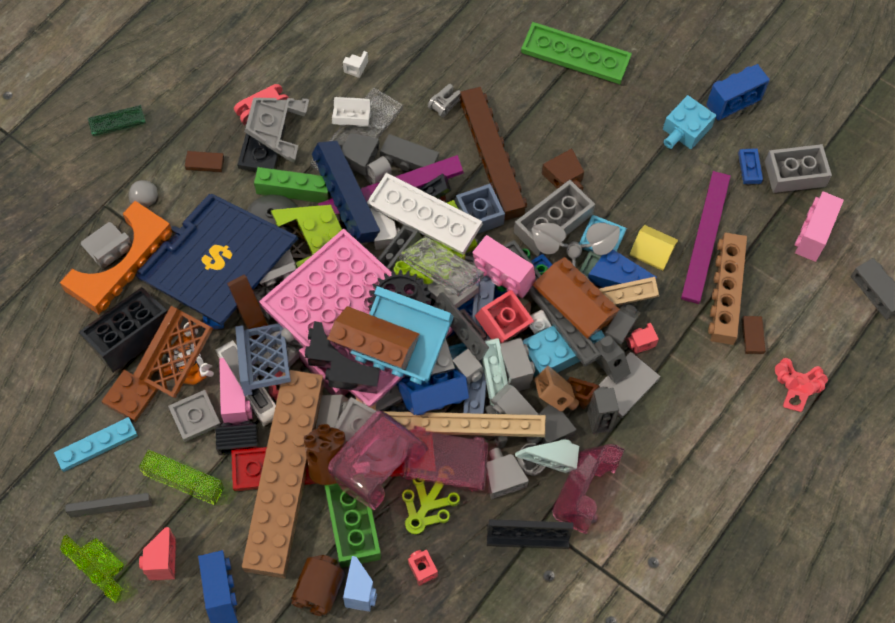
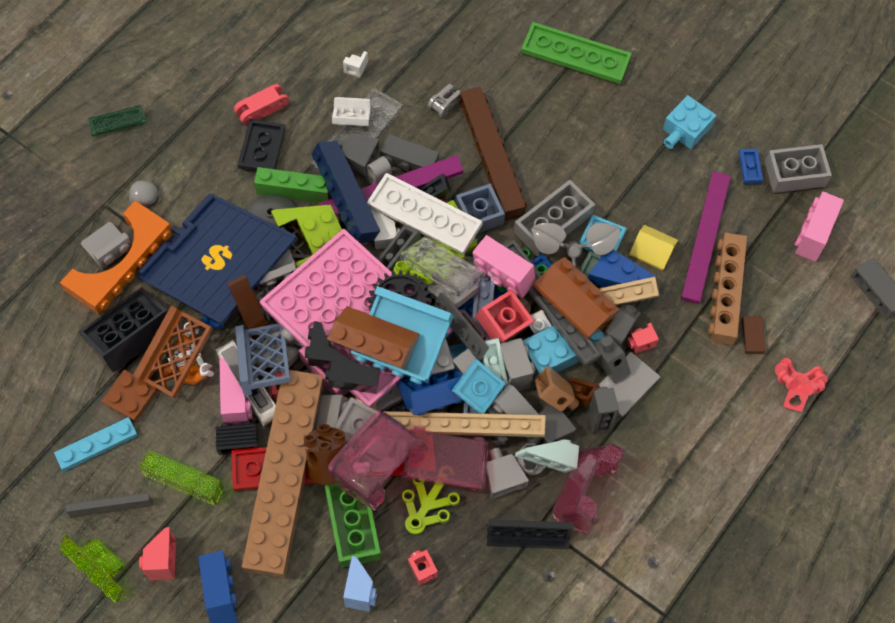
(194, 415): light grey plate -> none
(204, 161): reddish brown tile -> none
(267, 121): light grey wing -> none
(318, 585): reddish brown cylinder -> none
(478, 387): none -> medium azure tile
(564, 168): reddish brown torso -> none
(737, 91): blue brick -> none

